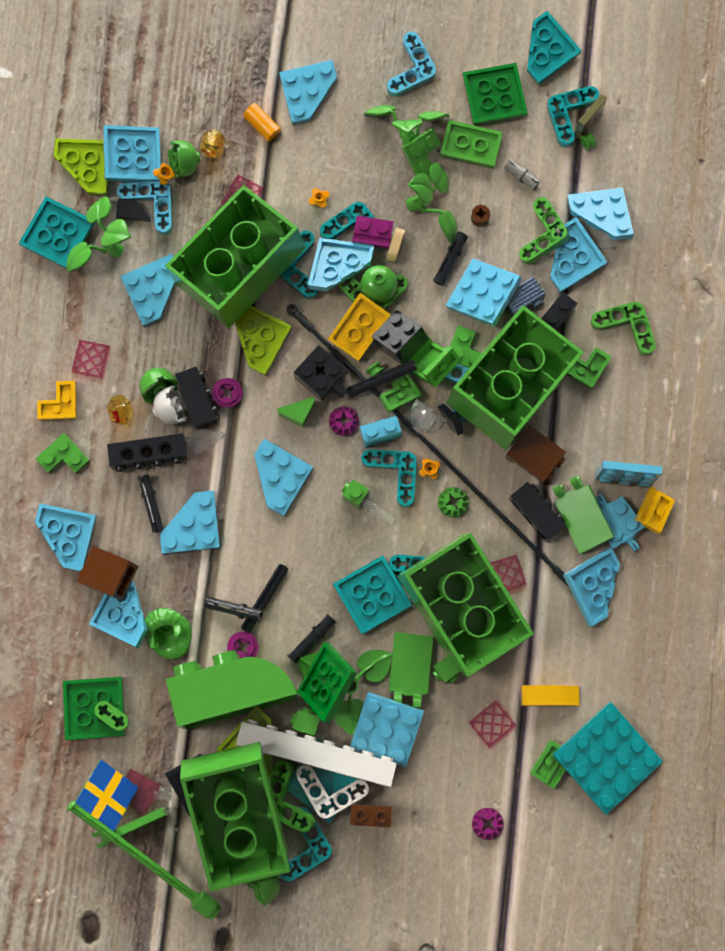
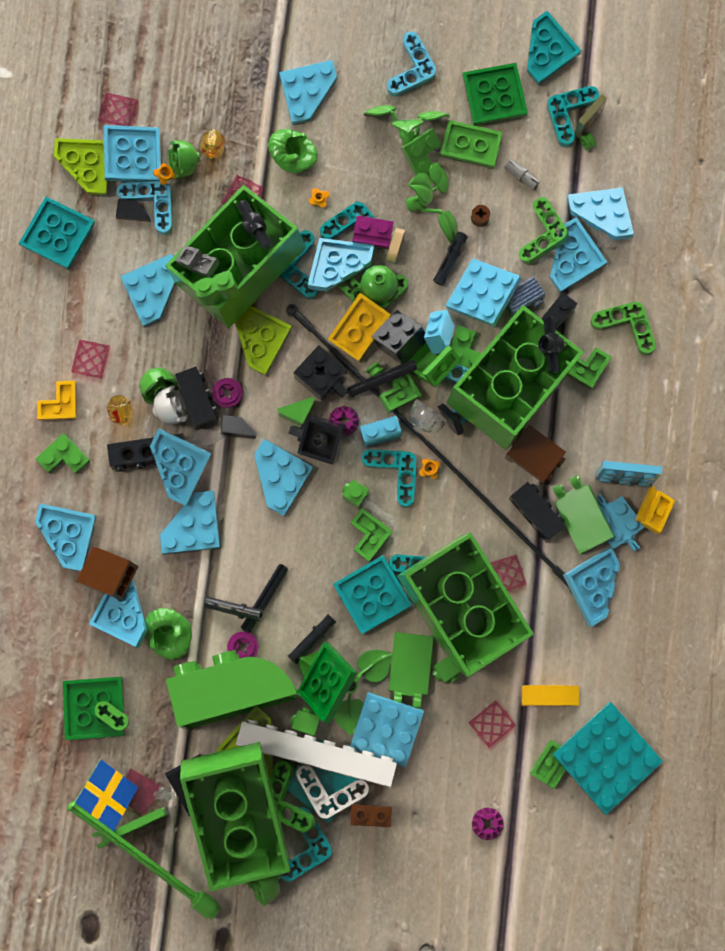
(113, 236): bright green plant -> none
(119, 98): none -> clear pink window
(150, 503): black pin -> none
(178, 464): none -> medium azure plate
(197, 262): none -> flat silver slope
(217, 288): none -> bright green brick
(236, 427): none -> black tile
(254, 225): none -> black axle
(261, 122): light orange brick -> none
(292, 150): none -> bright green piece
(311, 446): none -> black hinge
(374, 531): none -> bright green plate
(439, 331): none -> medium azure brick
(450, 510): bright green gear -> none
(551, 345): none -> black axle

